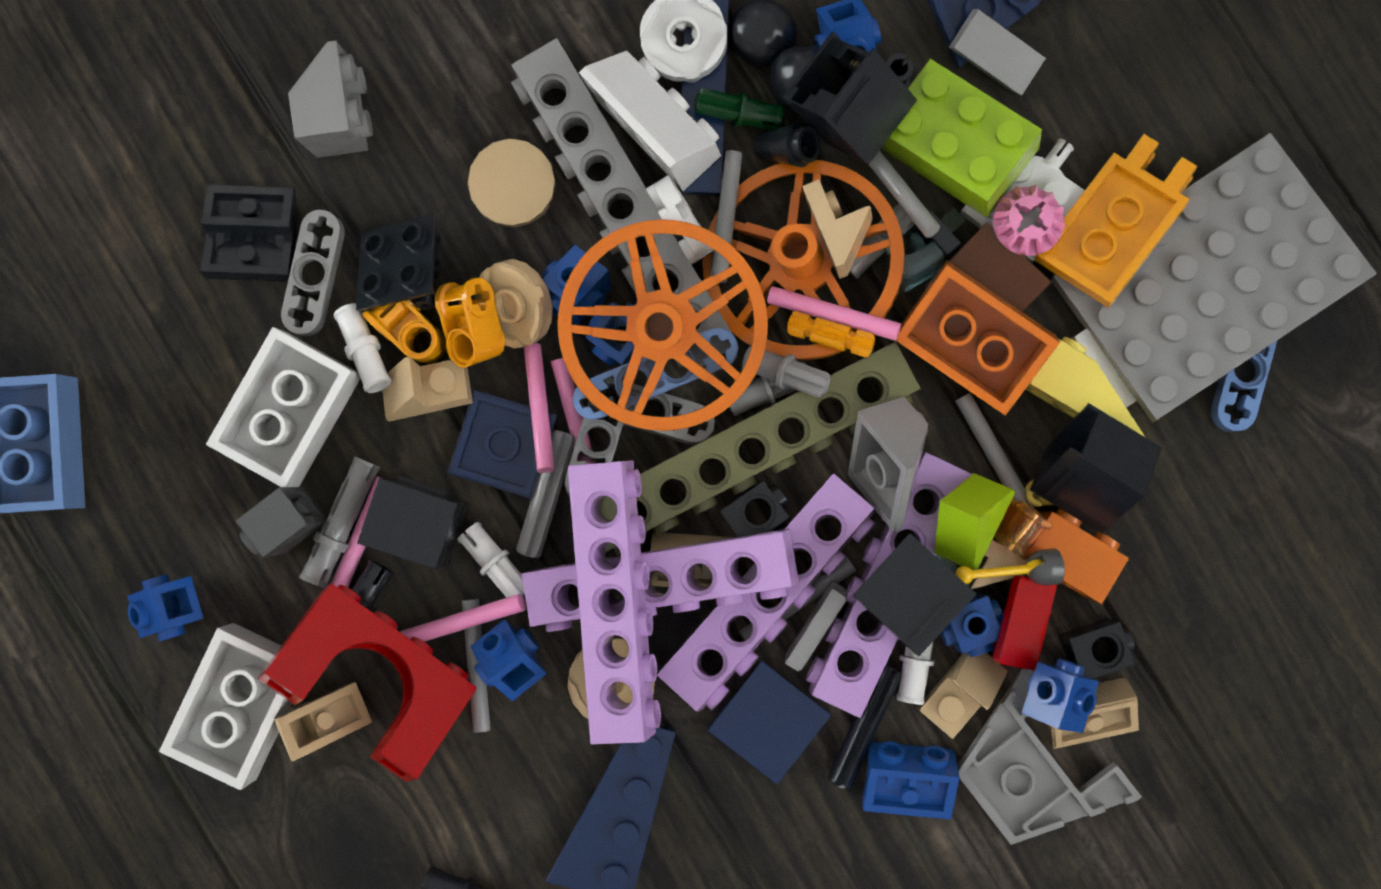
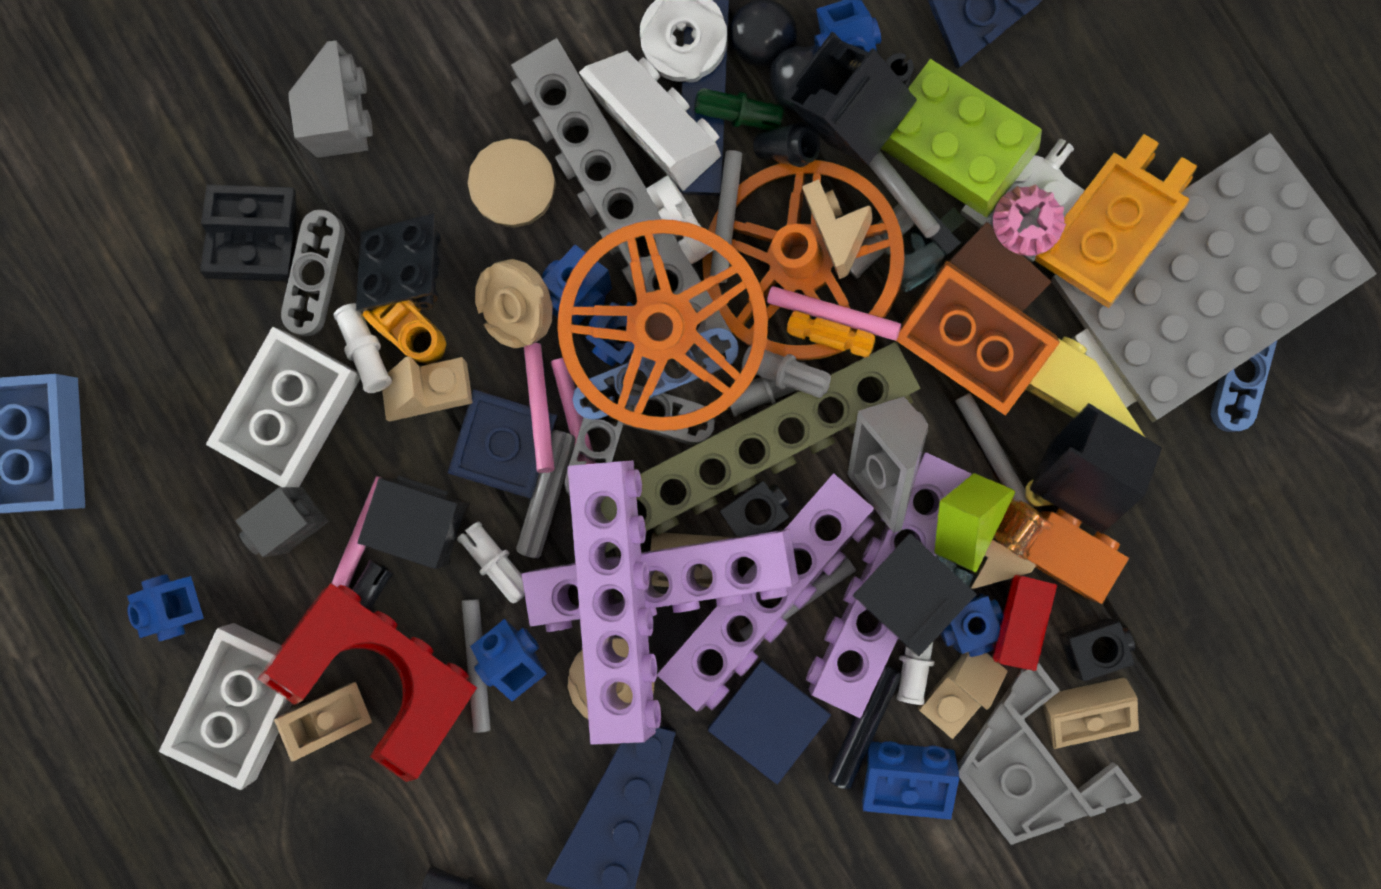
(336, 529): light grey pin -> none
(467, 619): bright pink bar -> none
(472, 326): light orange piece -> none
(815, 626): light grey tile -> none
(997, 52): light grey tile -> none
(1042, 566): hinge -> none
(1061, 695): blue brick -> none

